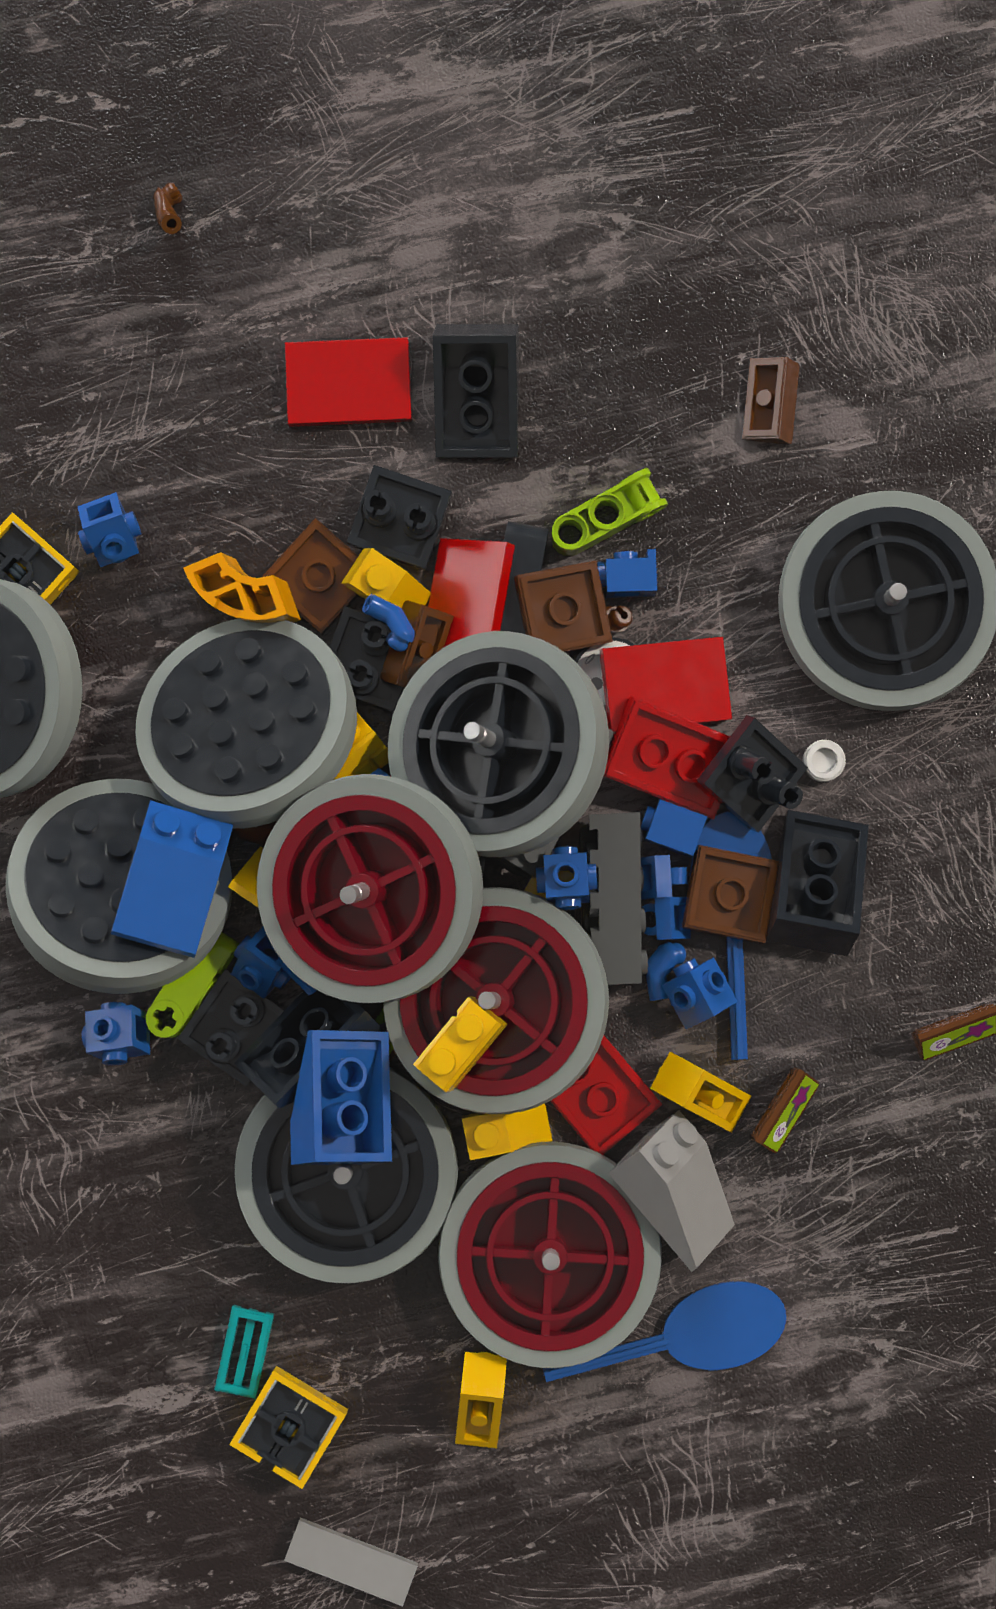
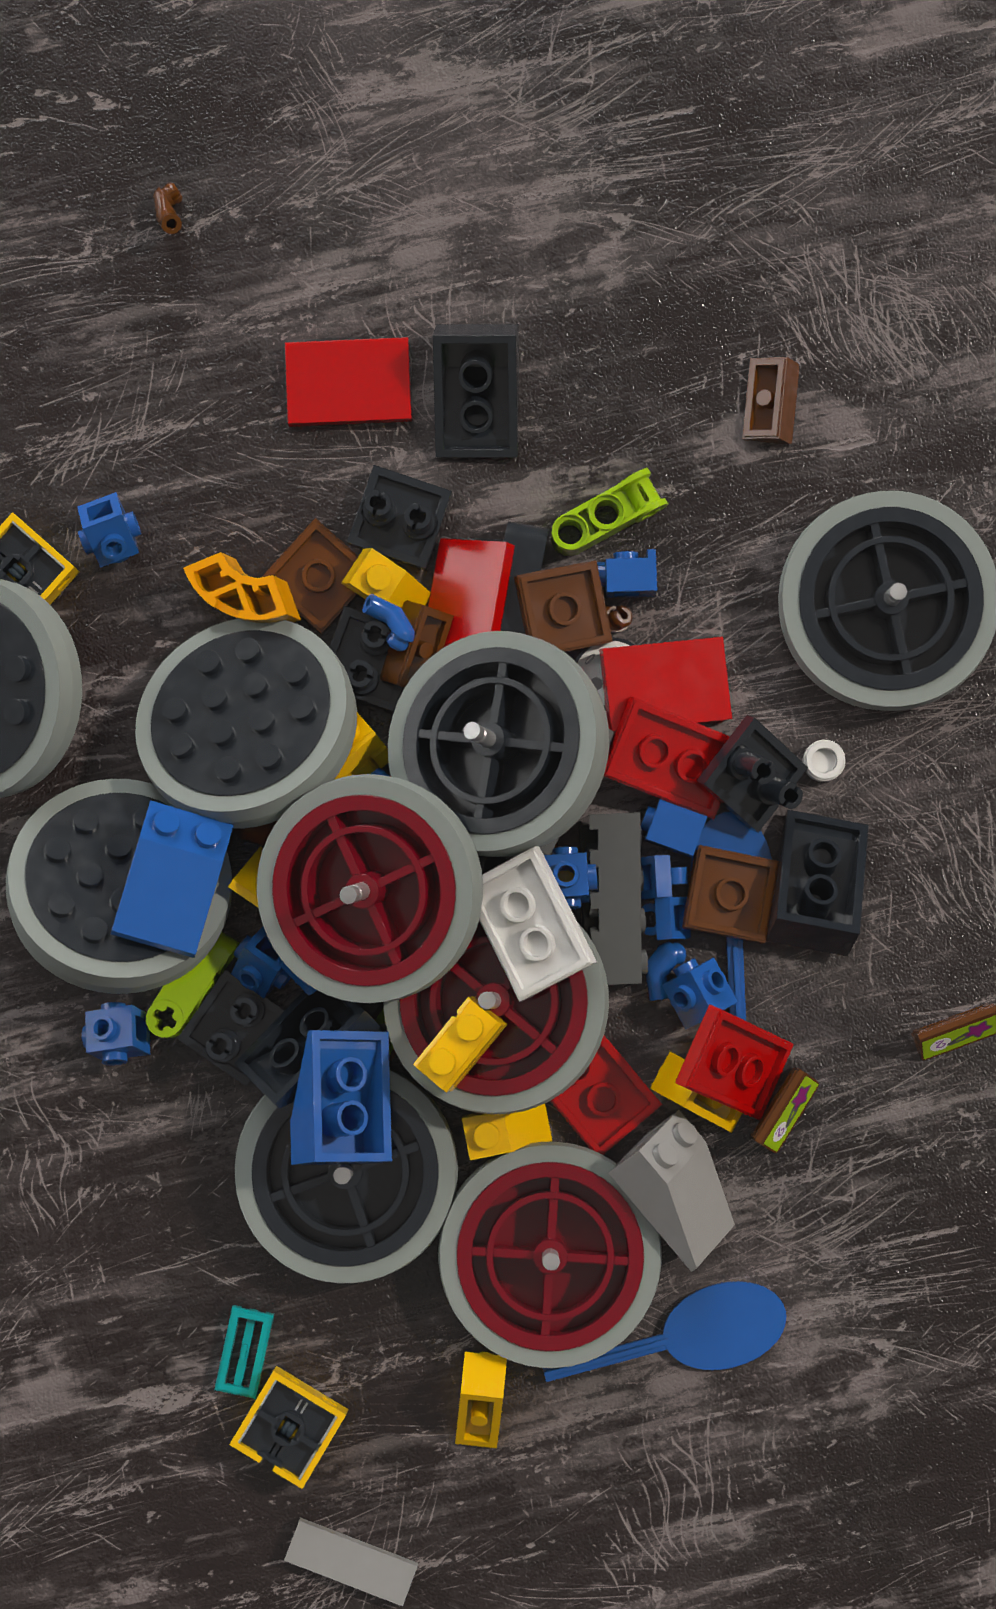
(531, 925): none -> white tile
(734, 1062): none -> red tile

